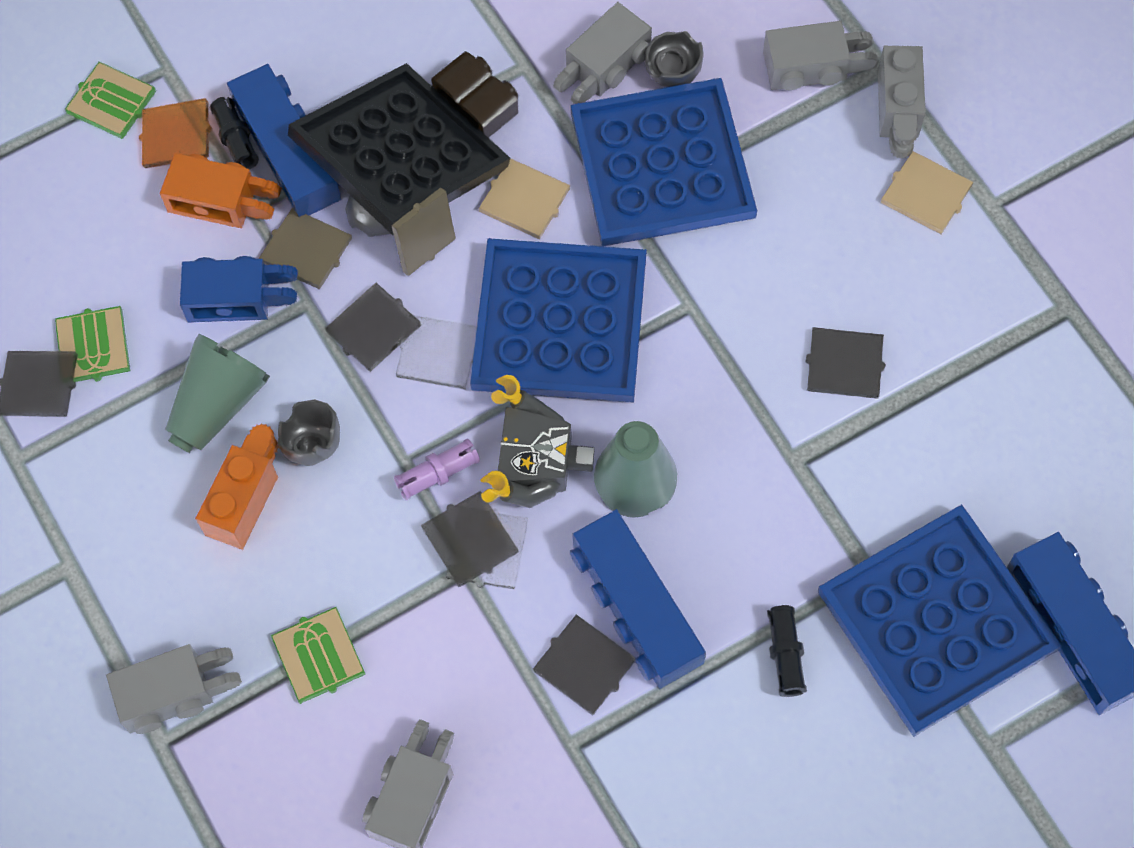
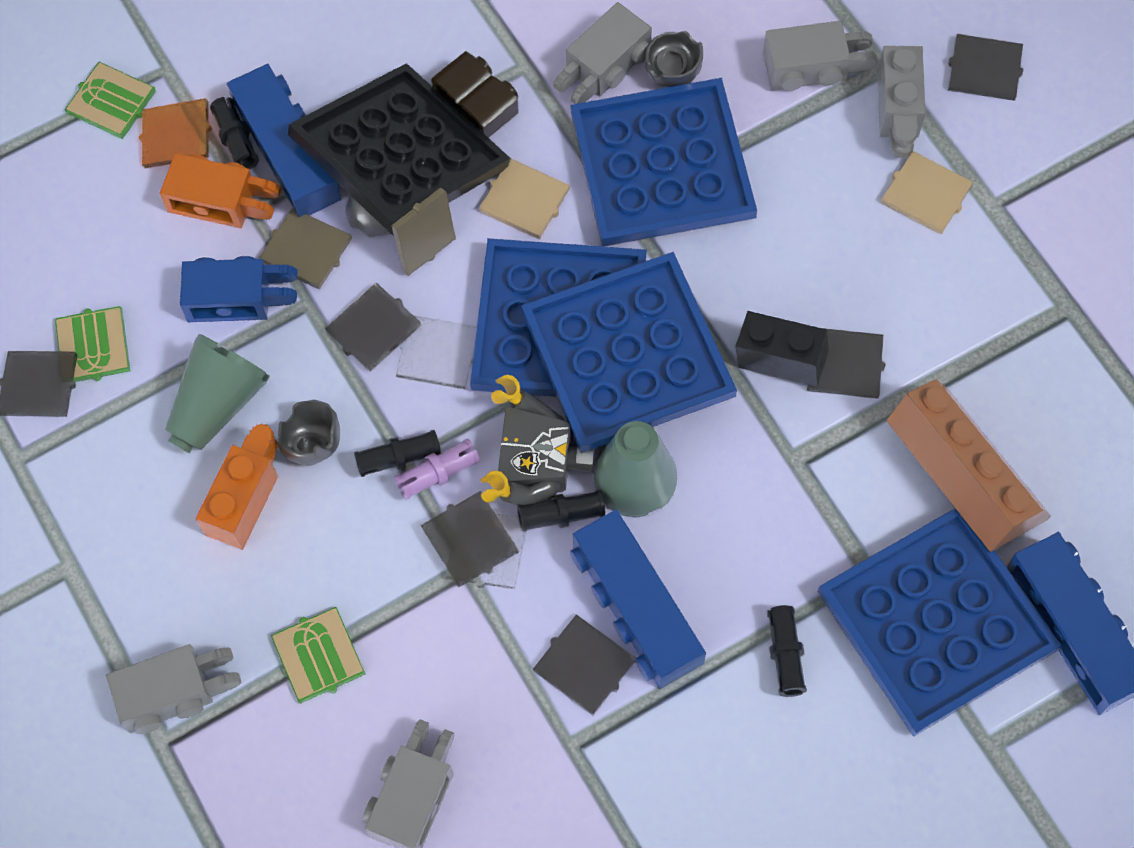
(397, 453): none -> black pin
(561, 510): none -> black pin
(628, 350): none -> blue plate
(782, 348): none -> black brick
(966, 465): none -> nougat slope
(985, 67): none -> clear smoke piece

